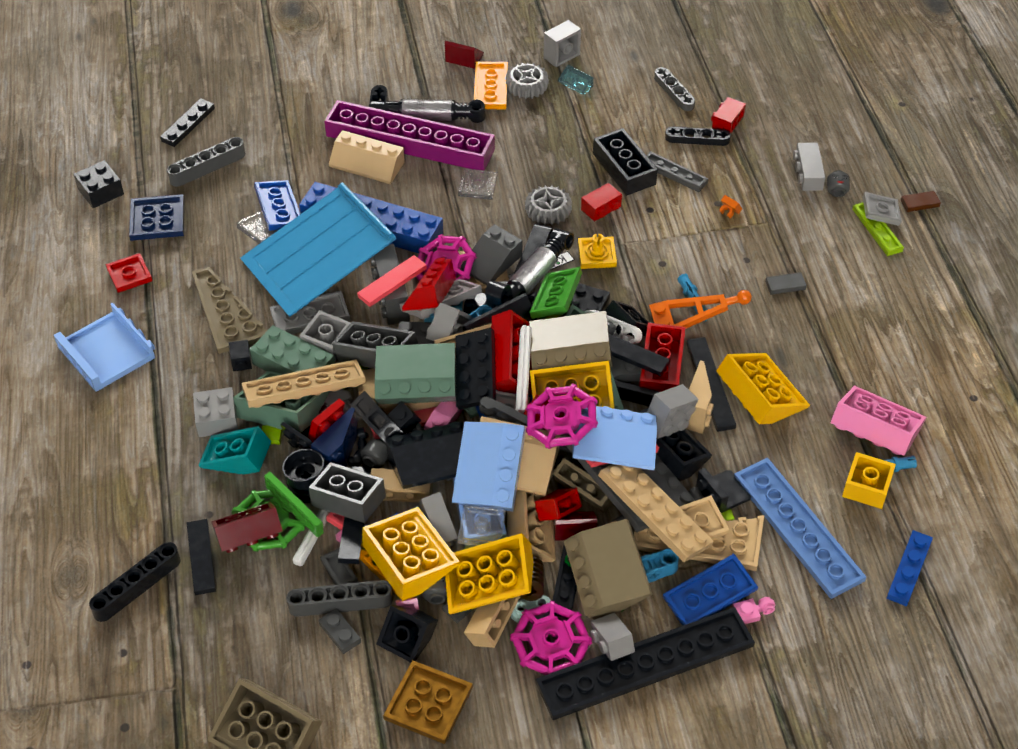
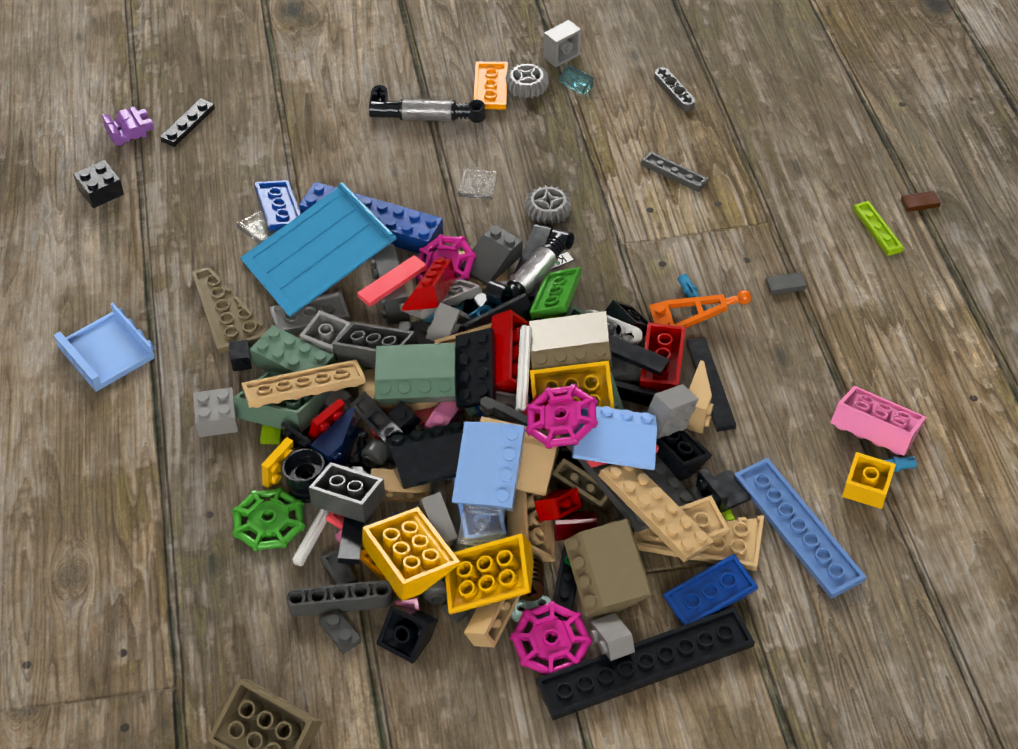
(126, 585): black beam -> none
(127, 125): none -> medium lavender hips
(128, 272): red plate -> none
(156, 217): dark blue plate -> none
(201, 557): black tile -> none
(206, 161): dark grey beam -> none
(236, 451): teal slope -> none
(247, 527): dark red slope -> none
(272, 465): none -> yellow plate
(291, 502): bright green tile -> none
(367, 157): tan slope -> none
(417, 135): magenta brick -> none
(428, 702): pearl gold plate -> none
(462, 54): dark red slope -> none
(590, 298): black plate -> none
(597, 252): yellow plate -> none
(601, 202): red brick -> none
(625, 161): black brick -> none
(656, 565): dark azure piece -> none
(673, 134): black beam -> none
(728, 115): brick -> none
(731, 205): orange tile -> none
(751, 612): bright pink plate -> none
(761, 387): yellow slope -> none
(809, 166): light grey brick -> none
(838, 183): dark grey head -> none
(881, 208): light grey tile -> none
(909, 568): blue plate -> none

